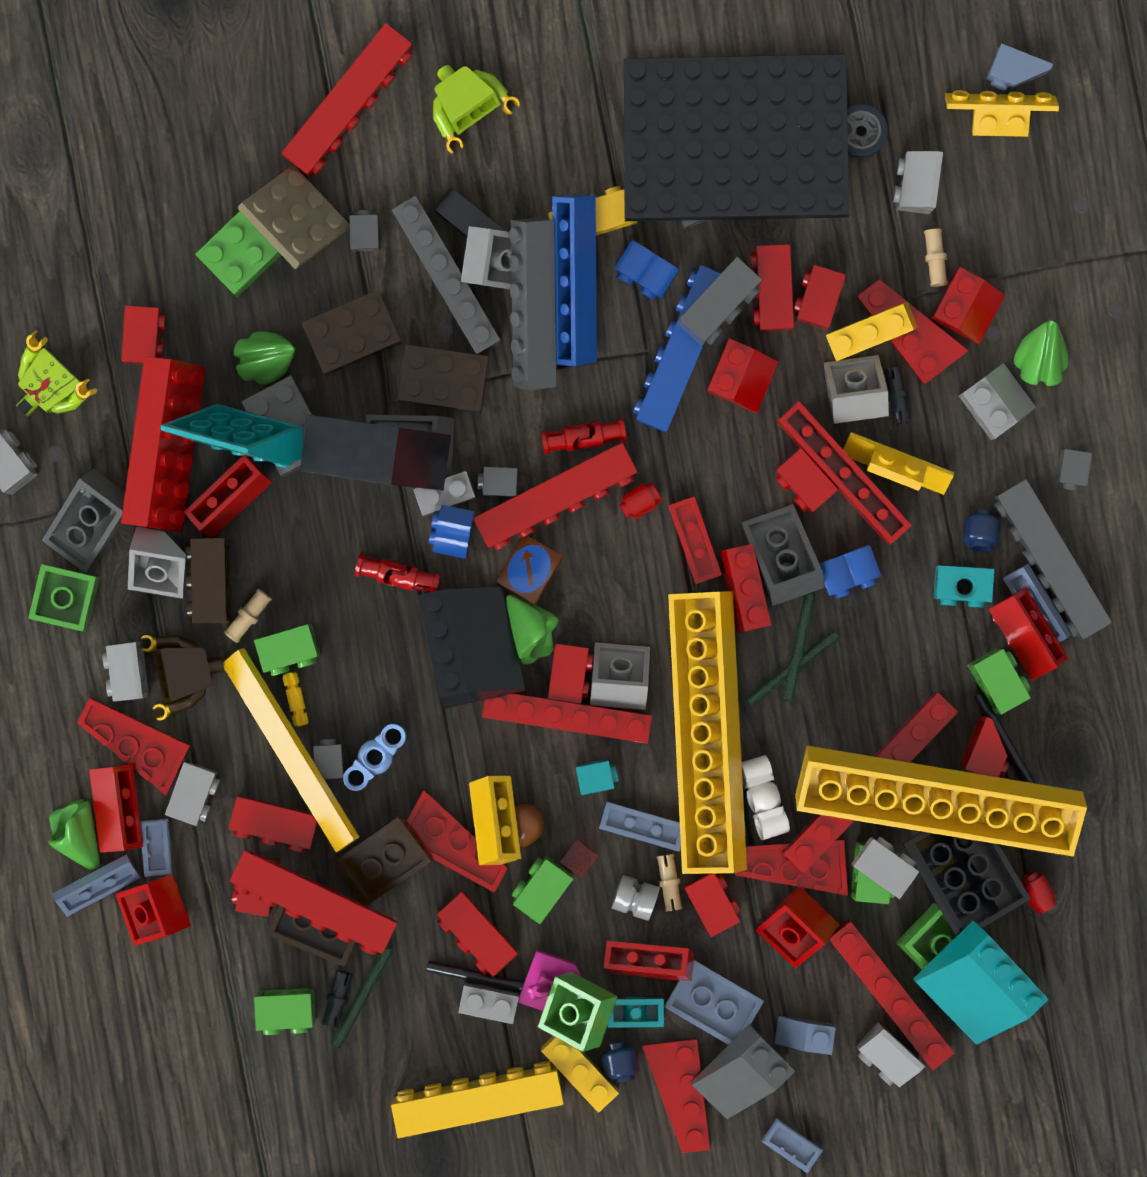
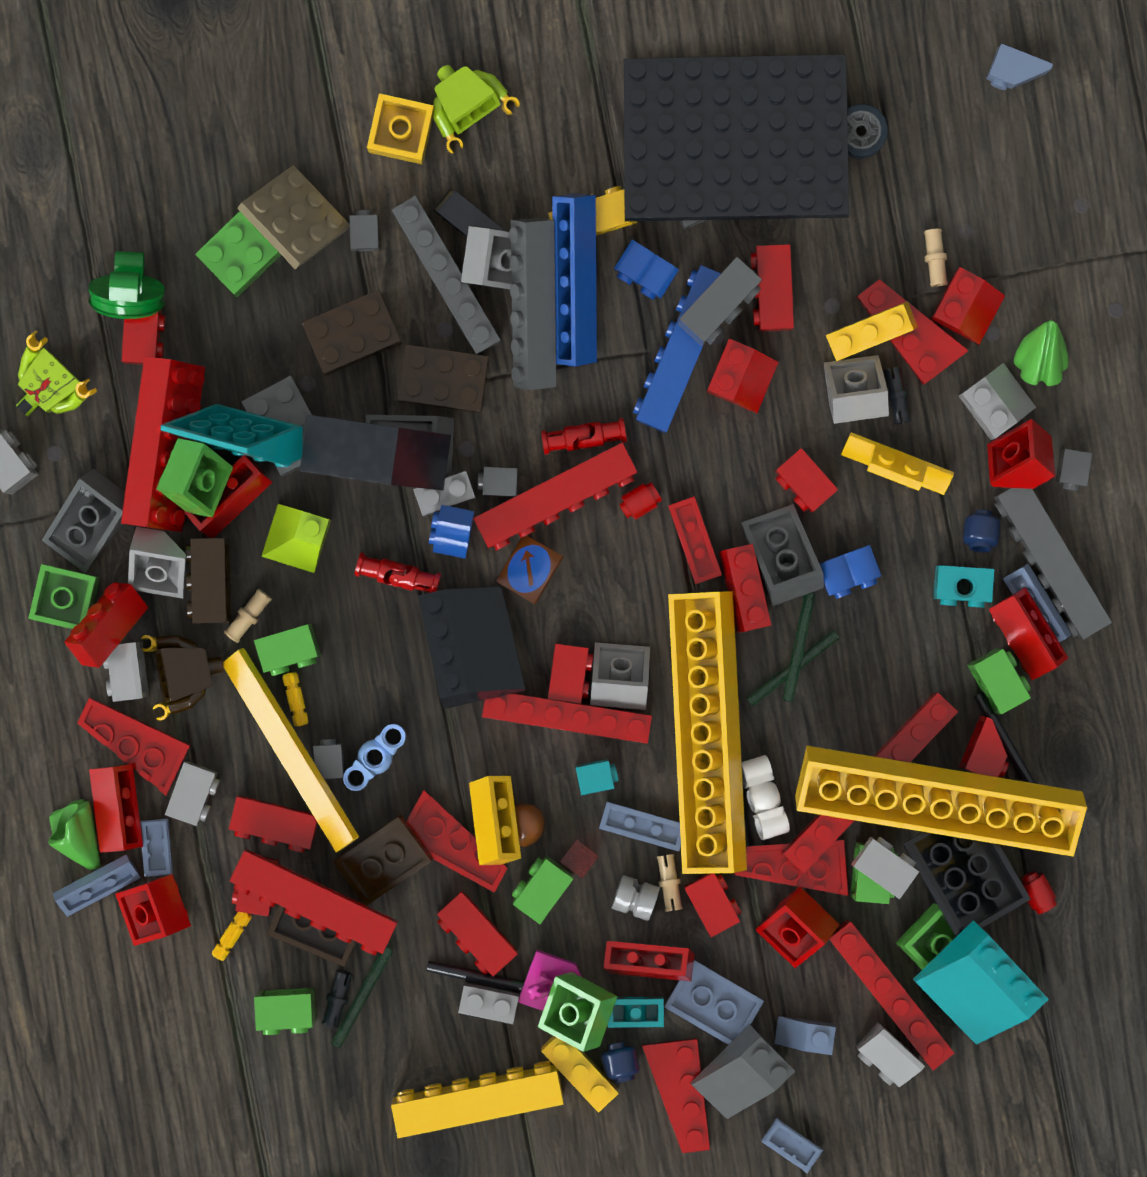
(106, 624): none -> red brick
(126, 290): none -> green piece
(195, 477): none -> bright green brick
(231, 935): none -> yellow axle
(263, 357): bright green hat -> none
(296, 538): none -> lime slope
(348, 100): red brick -> none
(400, 129): none -> yellow brick
(530, 628): bright green hat -> none
(819, 297): red brick -> none
(844, 473): red brick -> none
(918, 181): light grey slope -> none
(1001, 113): yellow bracket -> none
(1021, 457): none -> red slope

